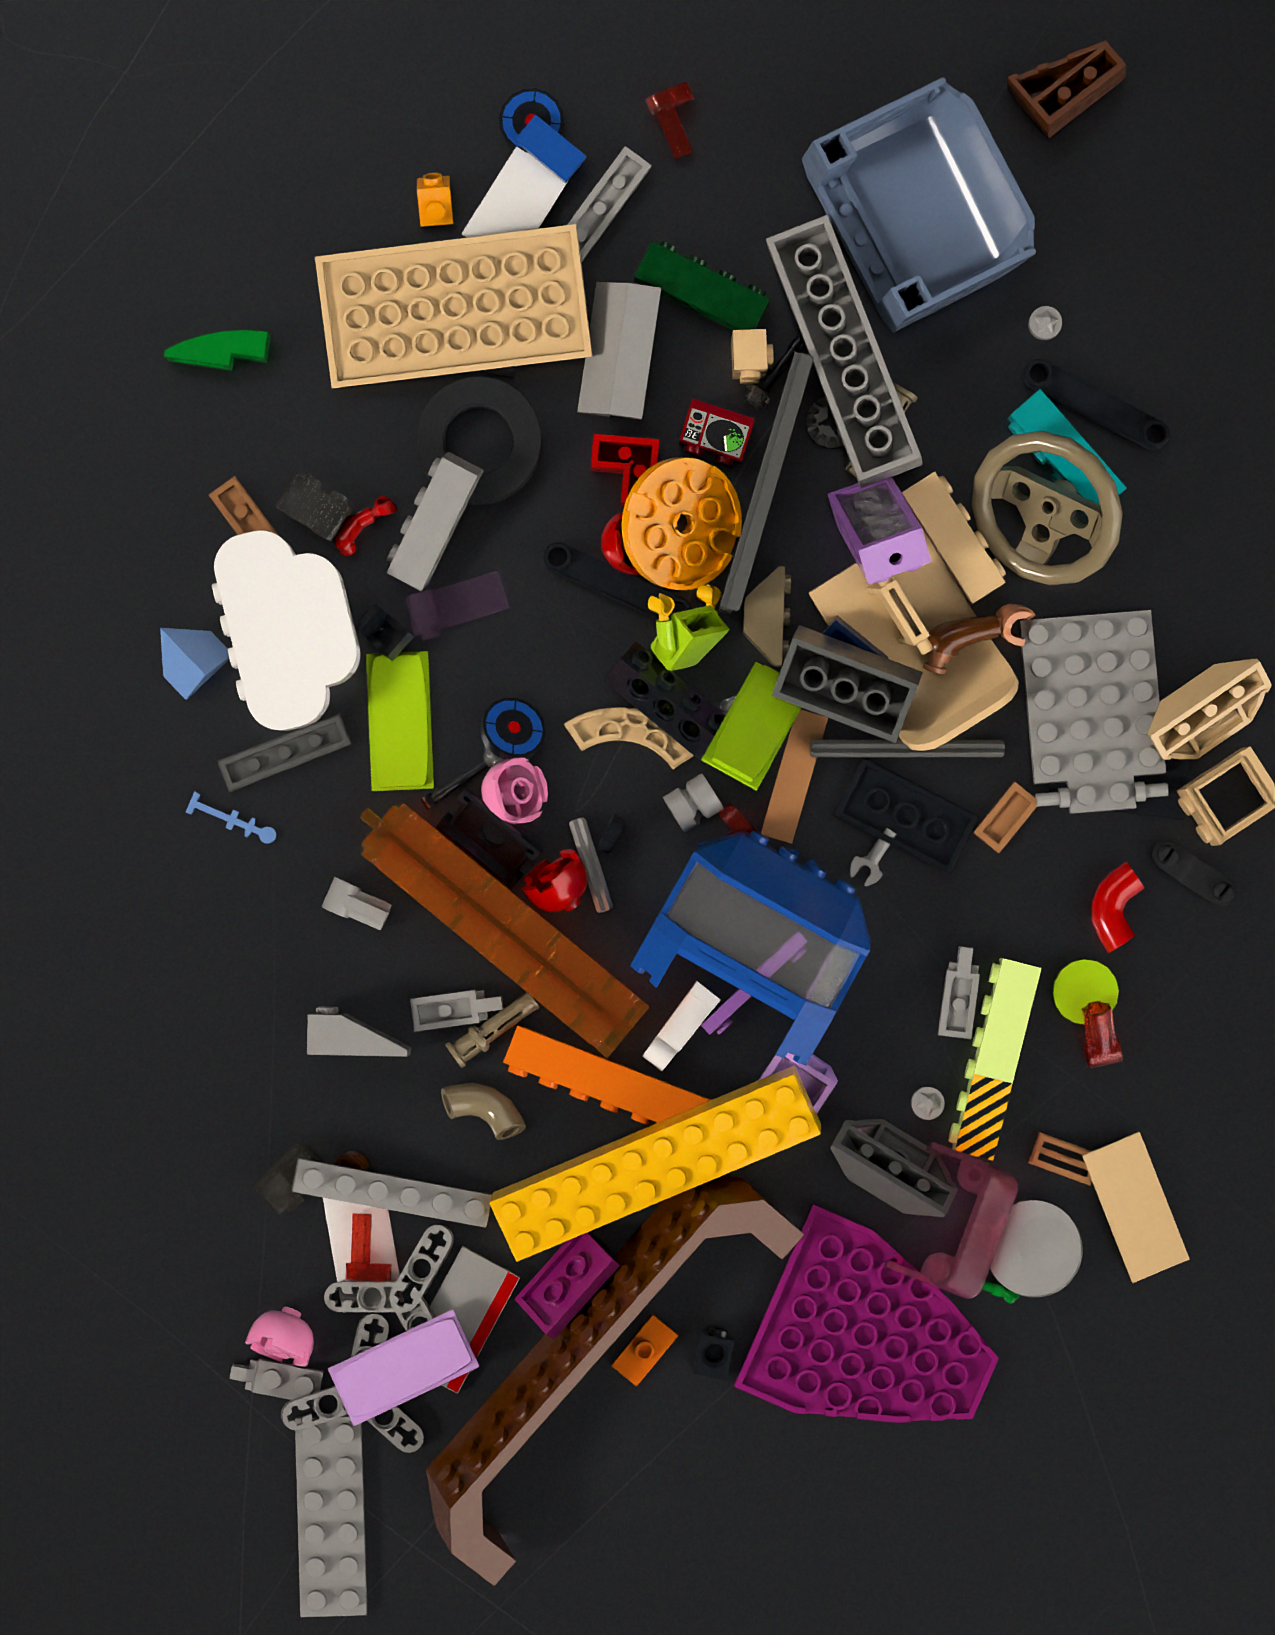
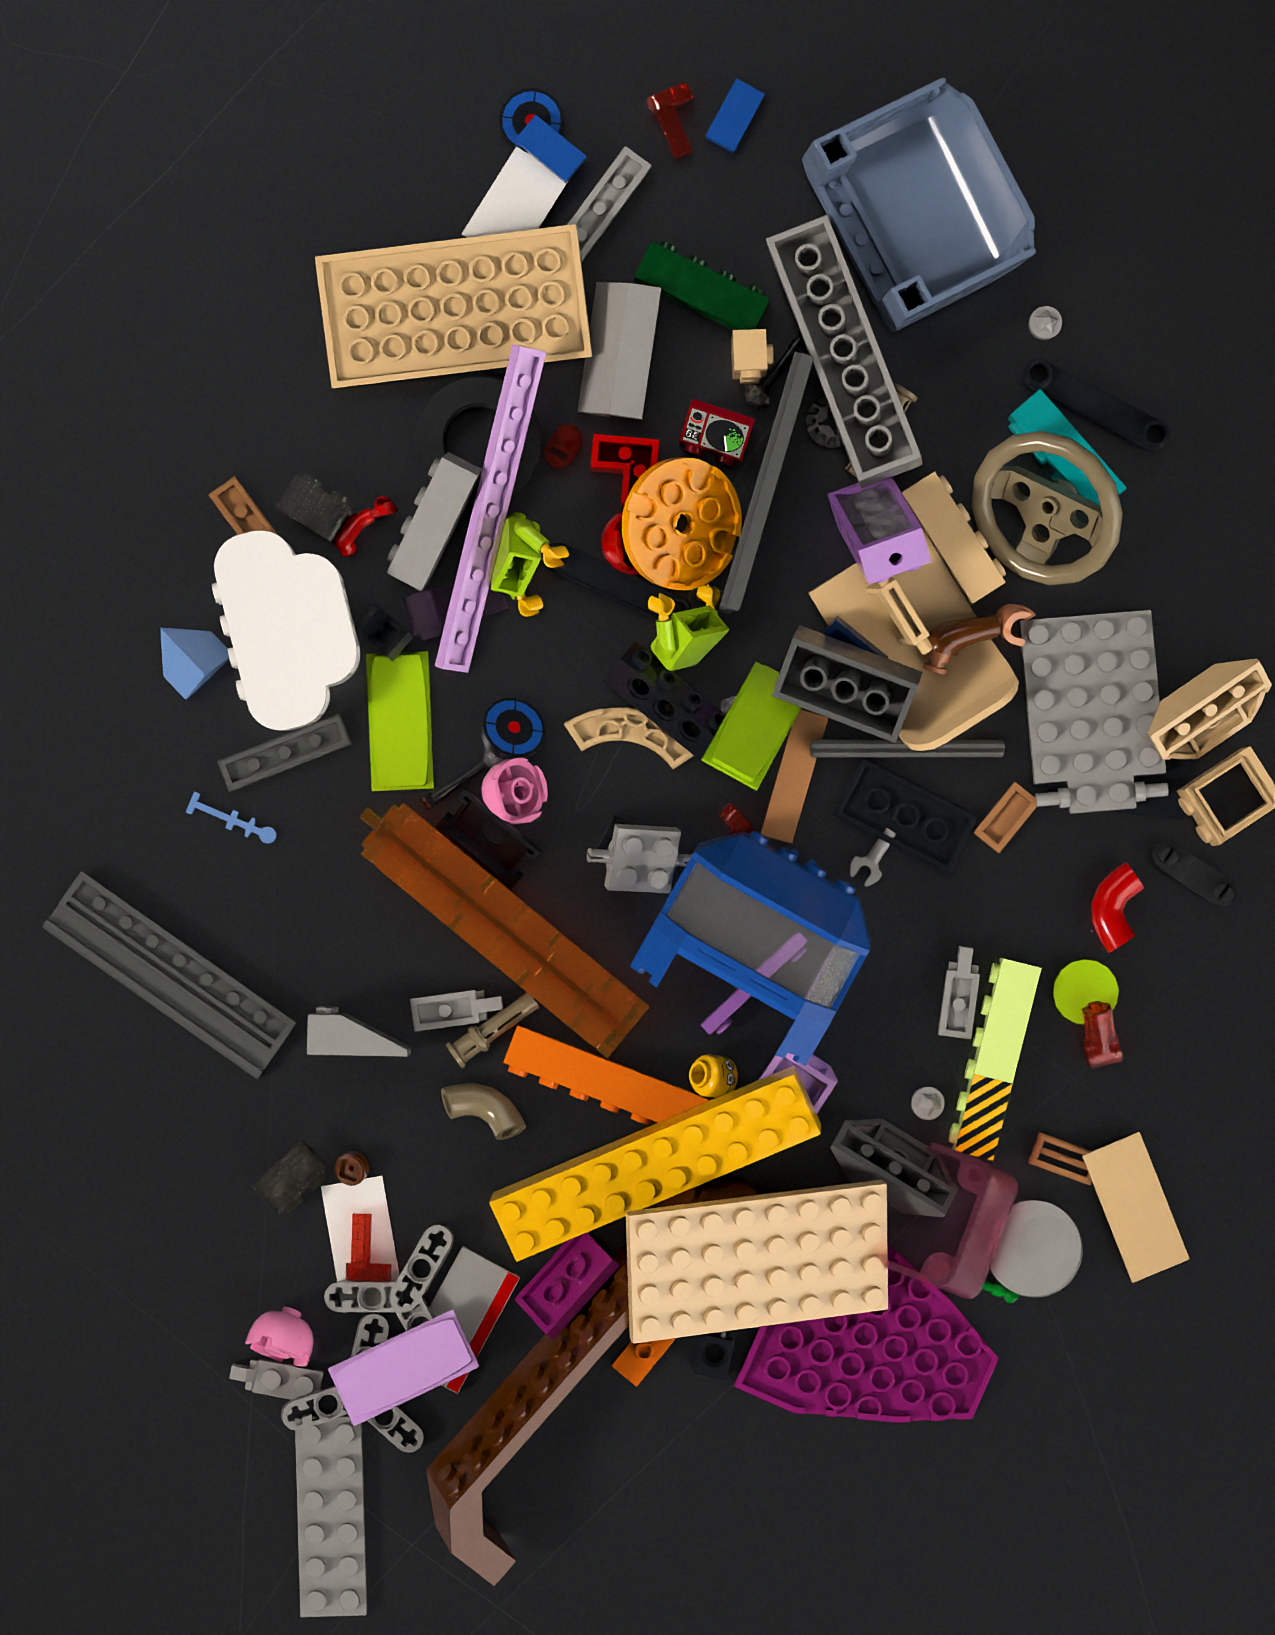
(169, 974): none -> dark grey plate
(221, 348): green slope -> none
(351, 902): light grey piece -> none
(391, 1192): light grey plate -> none
(434, 200): light orange bracket -> none
(490, 508): none -> lavender plate
(518, 559): none -> lime torso
(557, 884): red cylinder -> none
(567, 439): none -> clear red piece
(588, 855): light grey axle -> none
(641, 858): none -> light grey plate
(681, 1025): white leg -> none
(693, 803): light grey wheel -> none
(713, 1076): none -> yellow head
(735, 115): none -> blue tile
(757, 1260): none -> tan plate
(766, 616): dark tan slope -> none
(1067, 87): reddish brown wedge -> none

